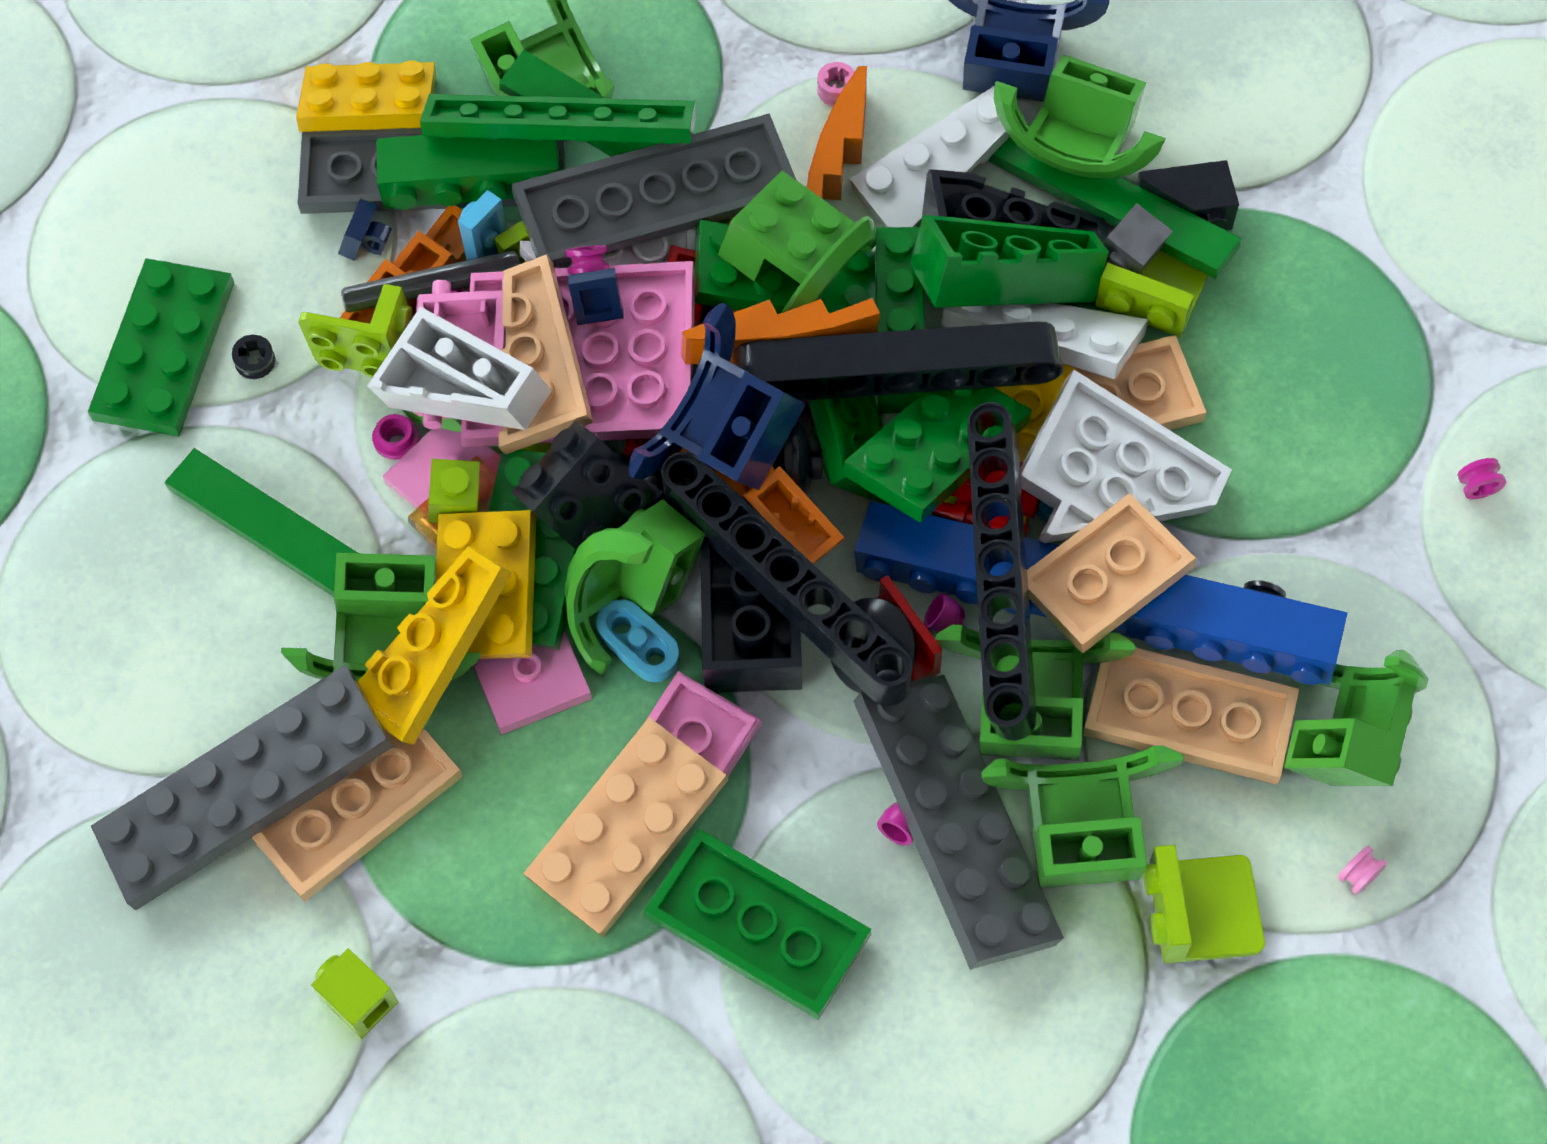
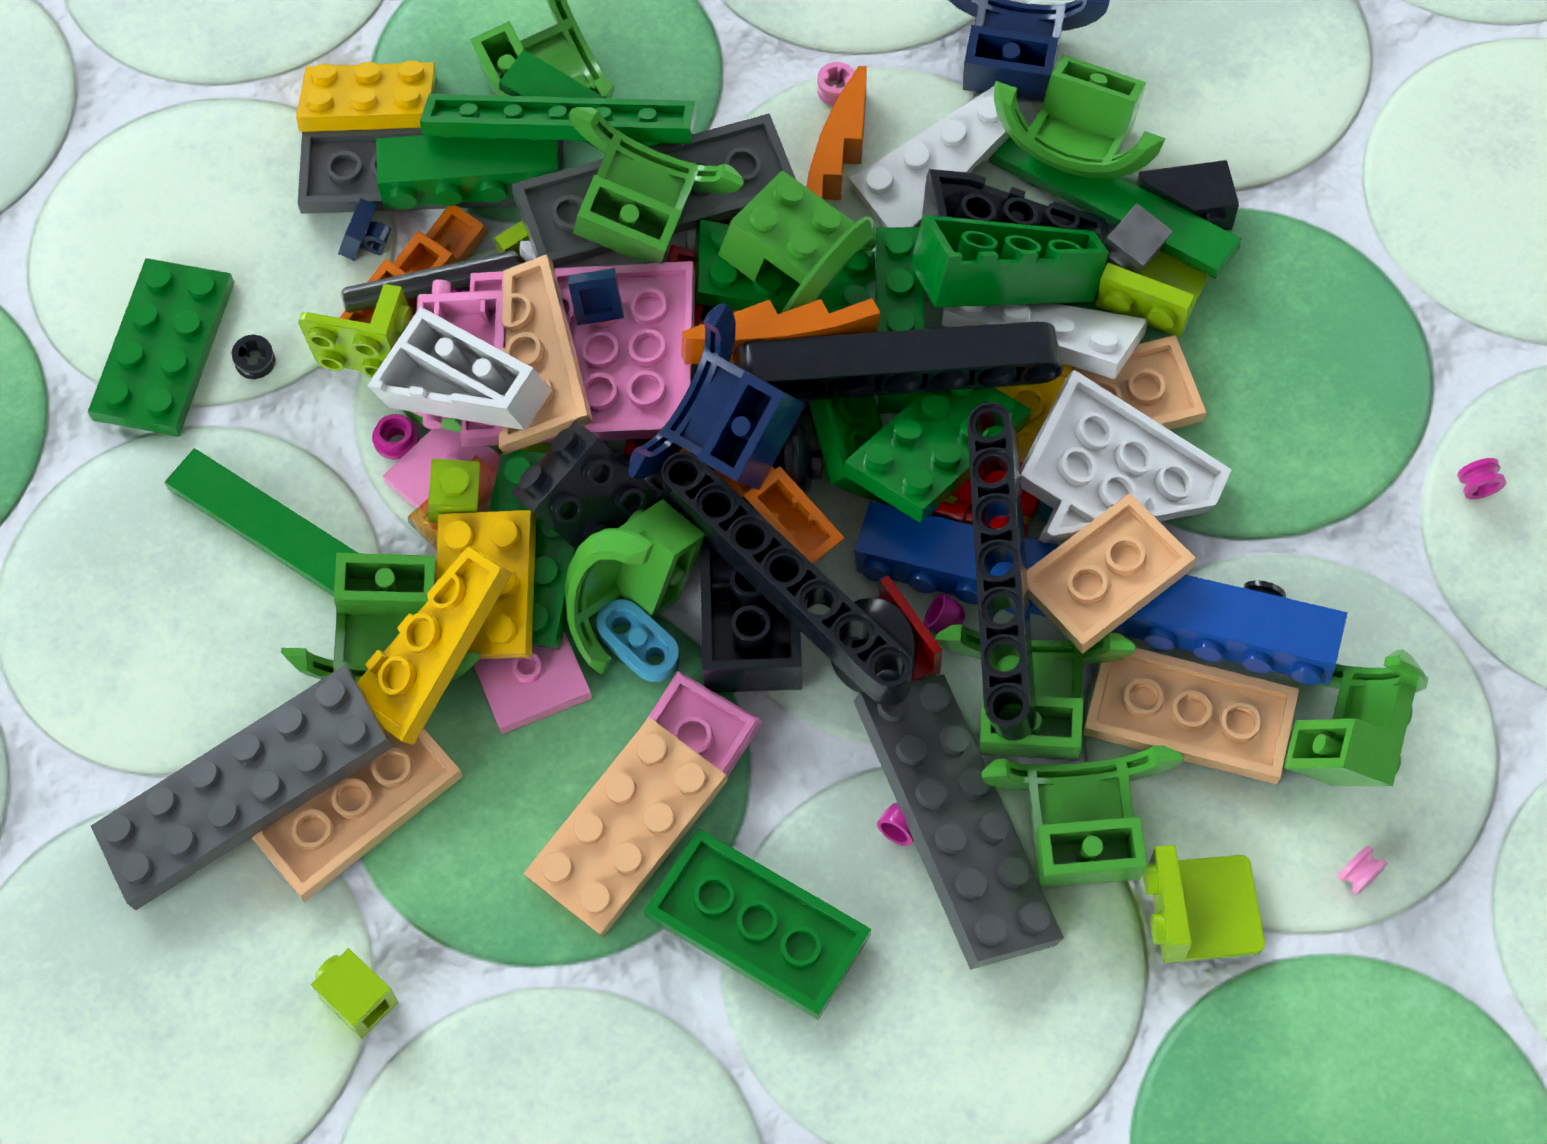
(481, 224): medium azure plate -> none
(586, 259): dark pink bush -> none
(639, 191): none -> bright green piece

